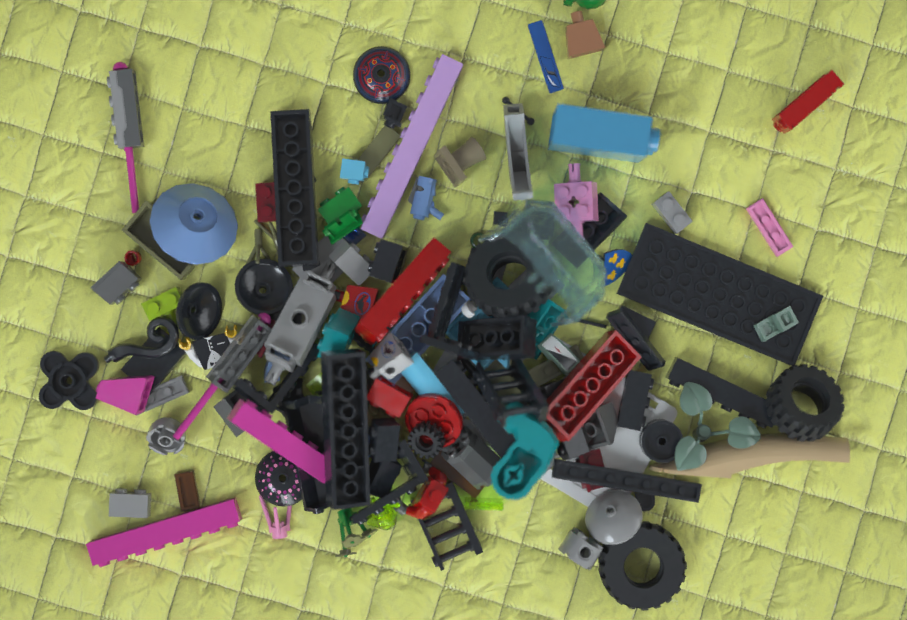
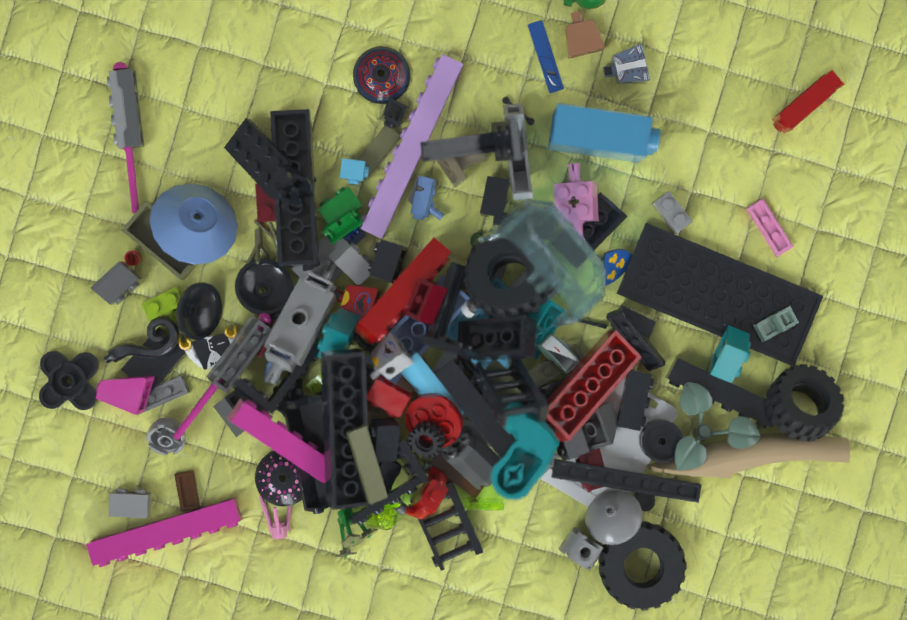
(267, 164): none -> black hinge
(367, 464): none -> olive tile
(425, 301): none -> dark red brick
(494, 197): none -> black panel
(502, 141): none -> black bracket
(628, 66): none -> torso
(730, 354): none -> teal brick

